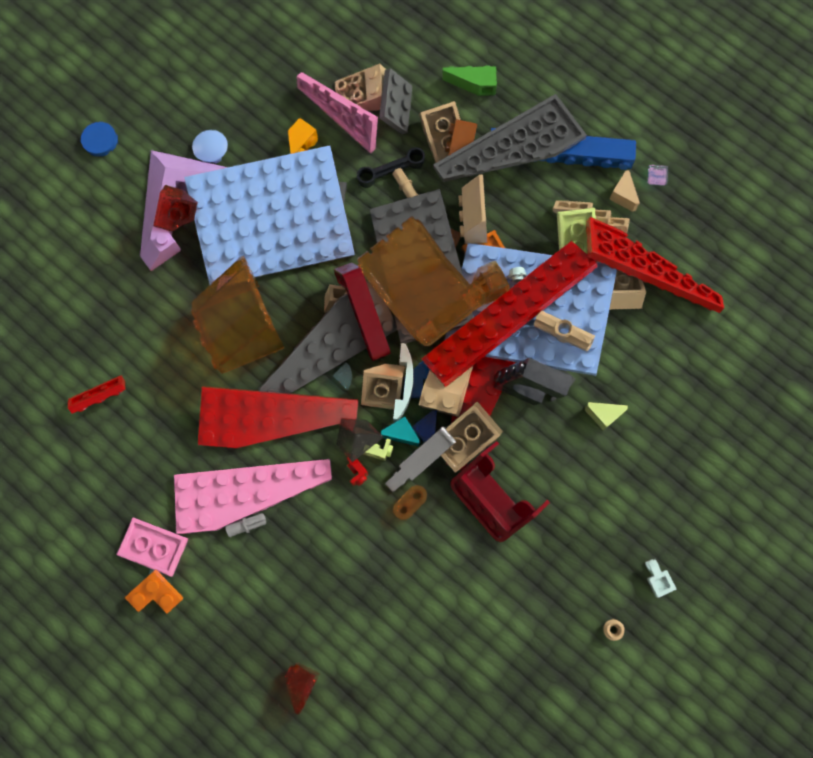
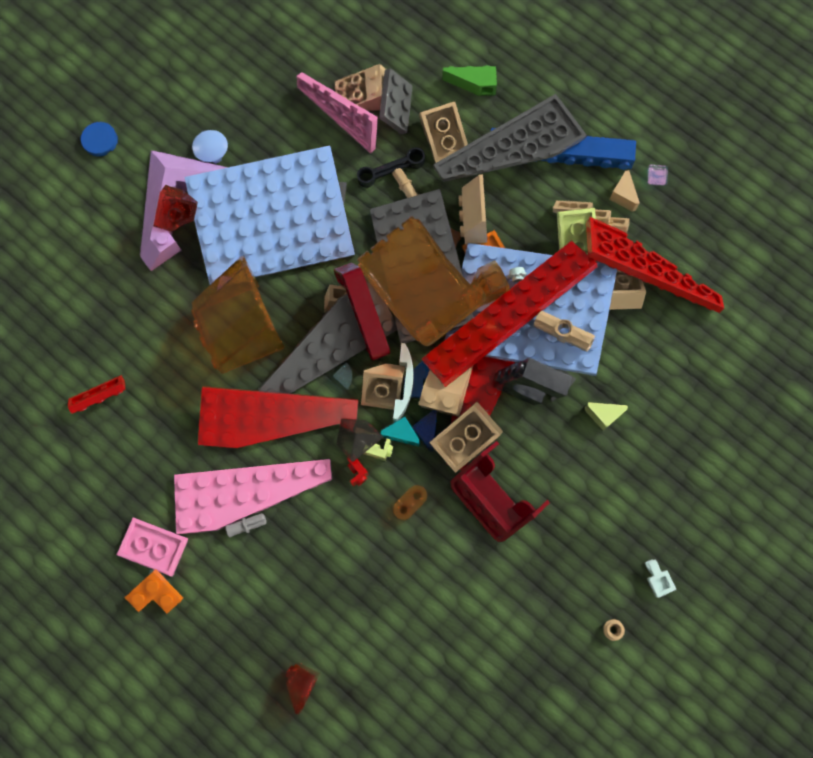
(301, 136): light orange slope -> none
(421, 458): light grey piece -> none
(461, 135): dark orange slope -> none

